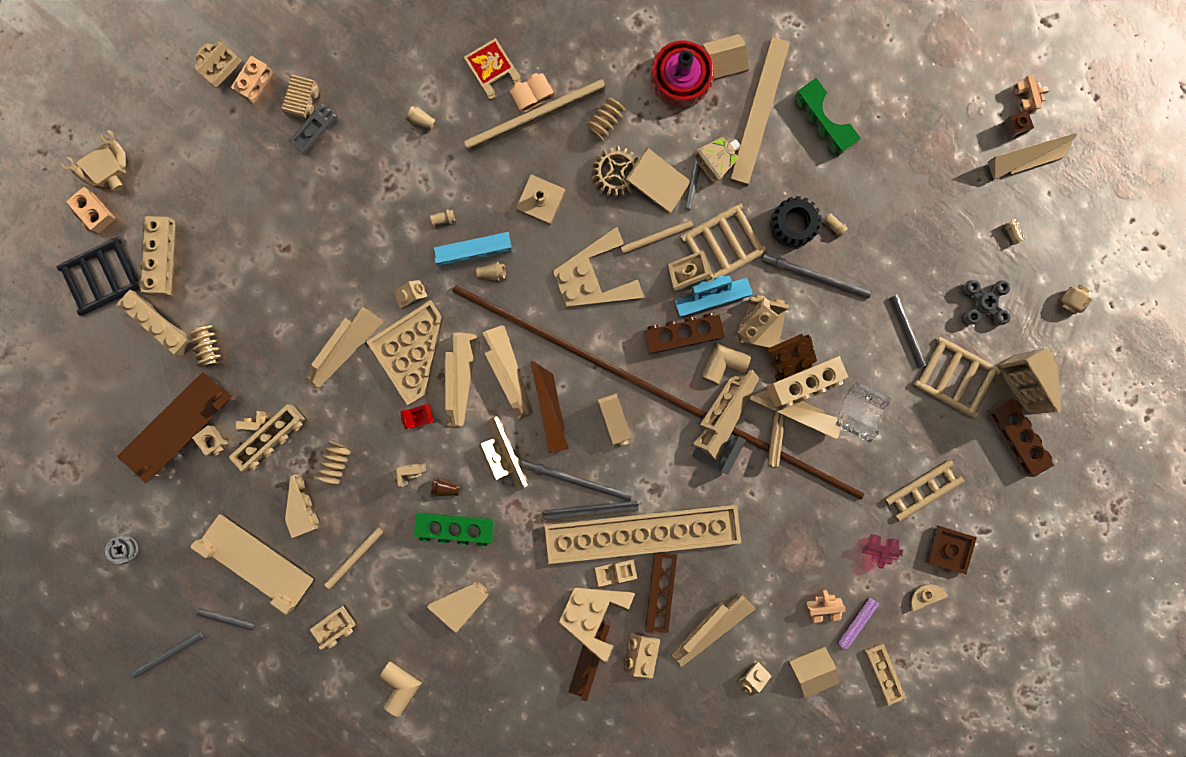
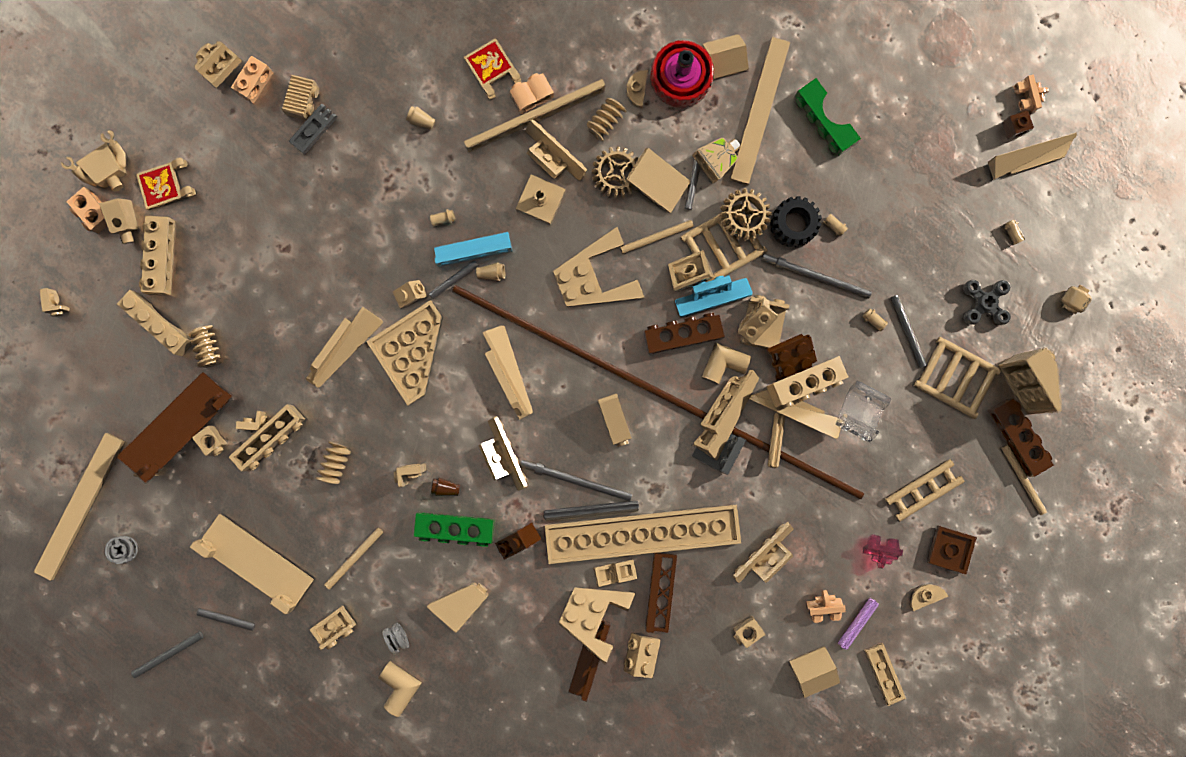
(50, 302): none -> tan bracket
(79, 506): none -> tan tile
(99, 252): black bar -> none
(120, 218): none -> tan torso
(161, 185): none -> flag
(298, 510): tan slope -> none
(395, 638): none -> light grey wheel
(416, 416): red bracket -> none
(453, 279): none -> flat silver bar
(458, 376): tan wedge -> none
(518, 541): none -> reddish brown slope
(549, 408): reddish brown wedge -> none
(551, 154): none -> tan bracket
(636, 88): none -> tan plate
(712, 628): tan wedge -> none
(746, 199): none -> tan gear
(754, 679): tan bracket -> none
(757, 632): none -> tan brick
(769, 558): none -> tan bracket
(874, 319): none -> tan pin
(1023, 479): none -> tan bar

